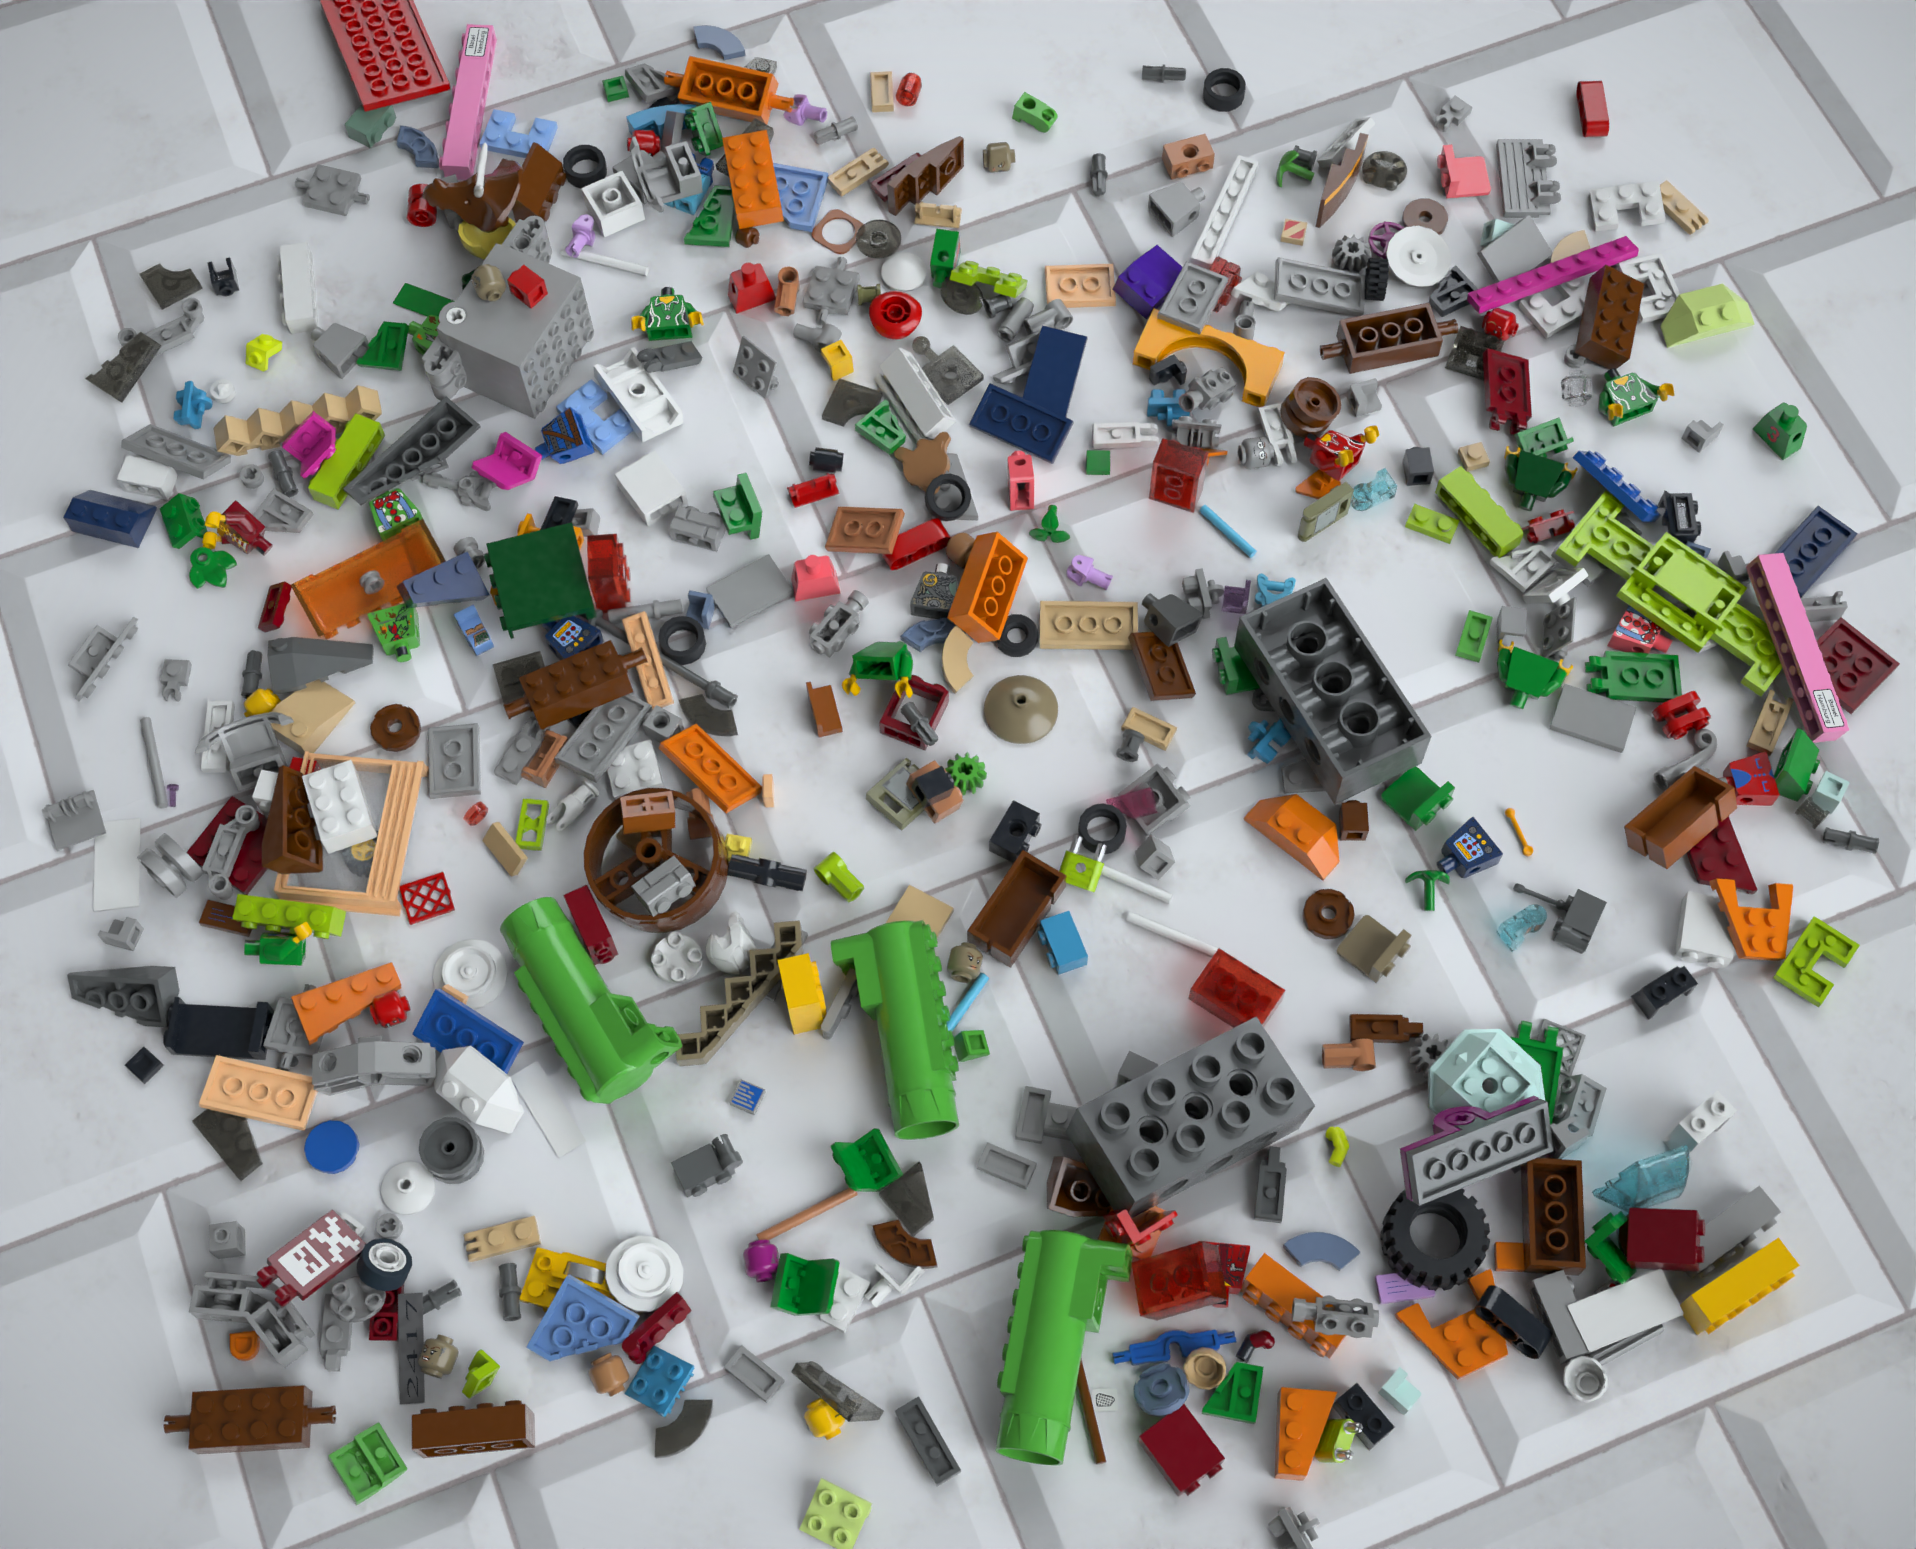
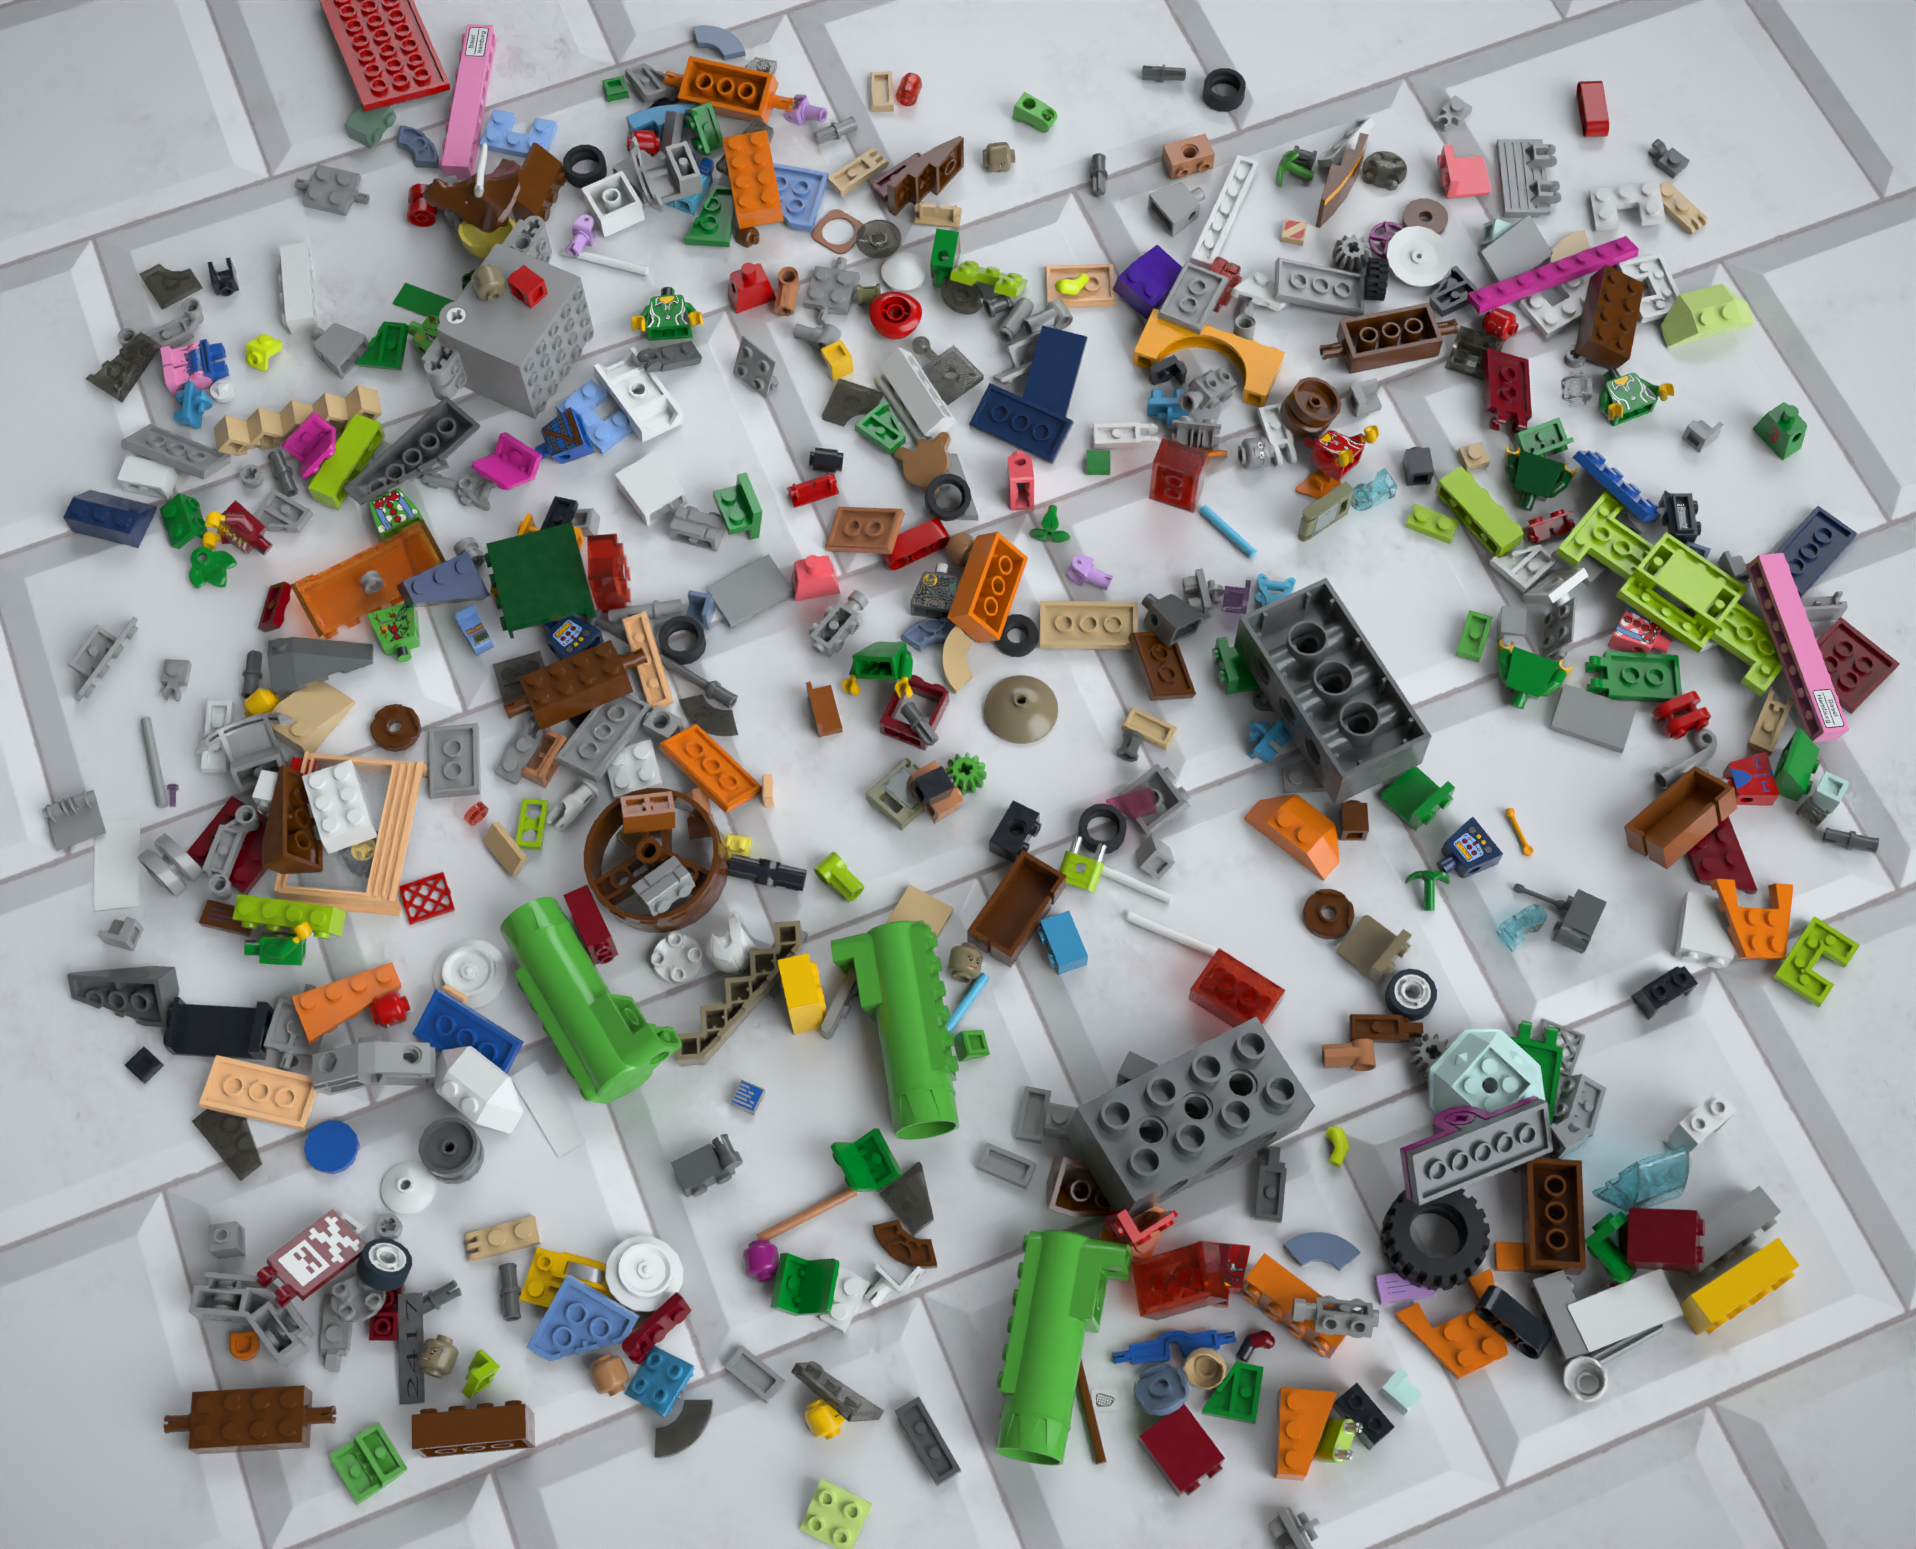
(193, 364): none -> hips
(1071, 287): none -> neon yellow arm
(1416, 982): none -> wheel
(1668, 161): none -> dark grey plate

